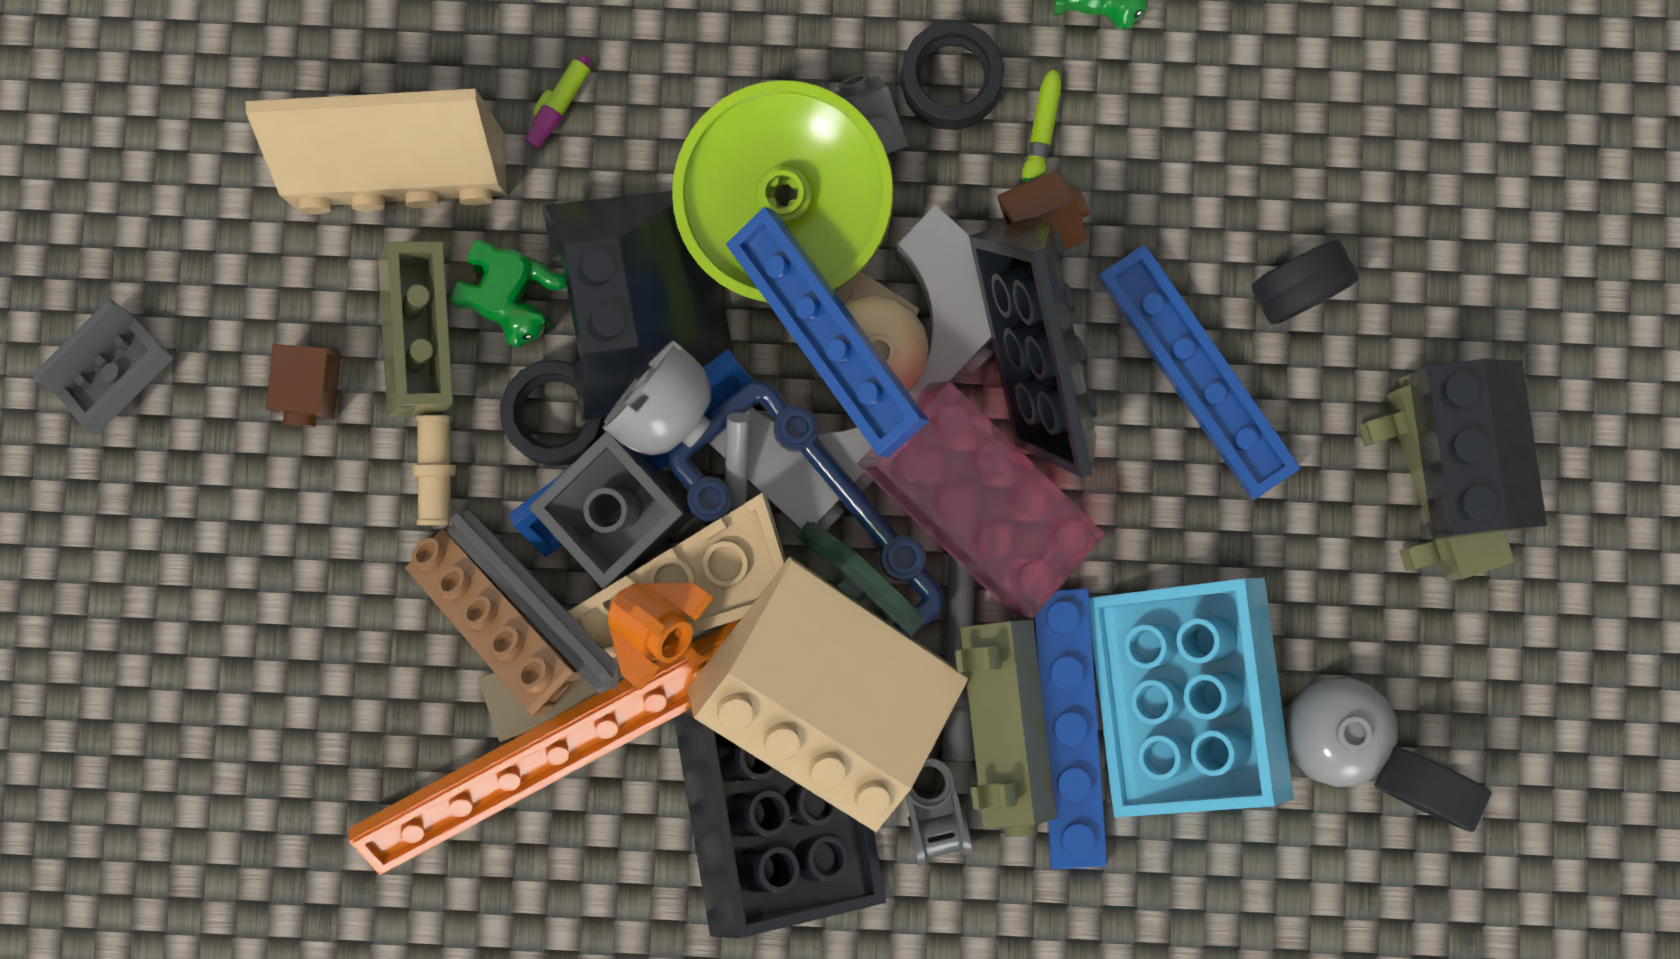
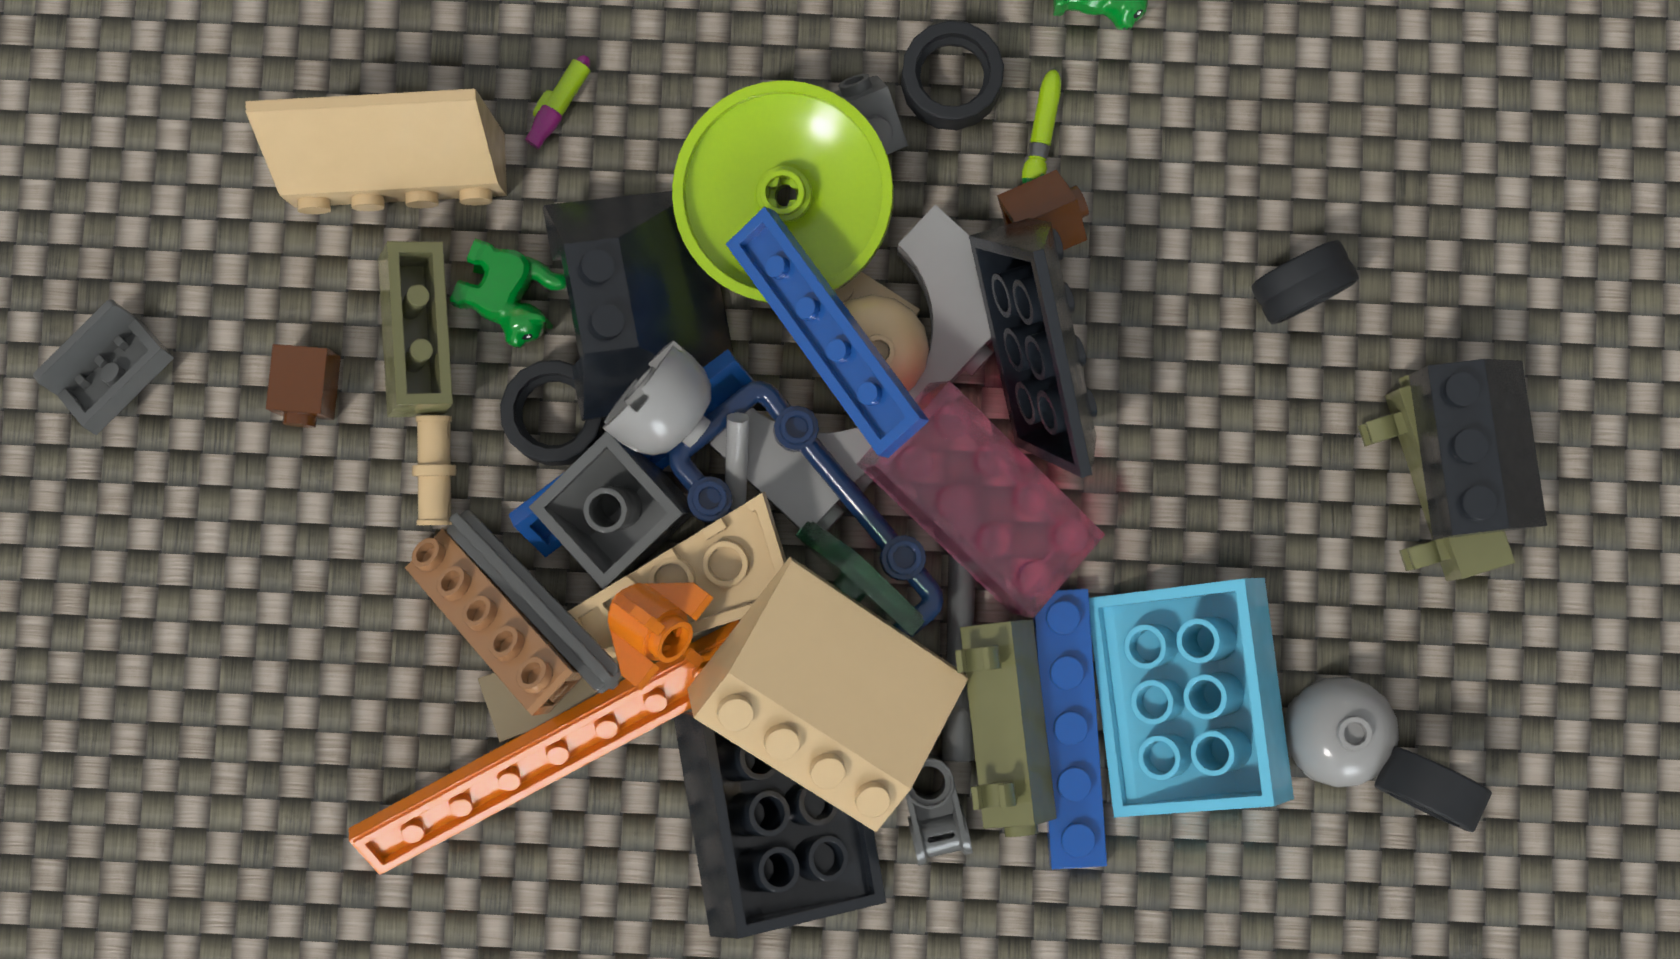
(1198, 372): blue plate -> none

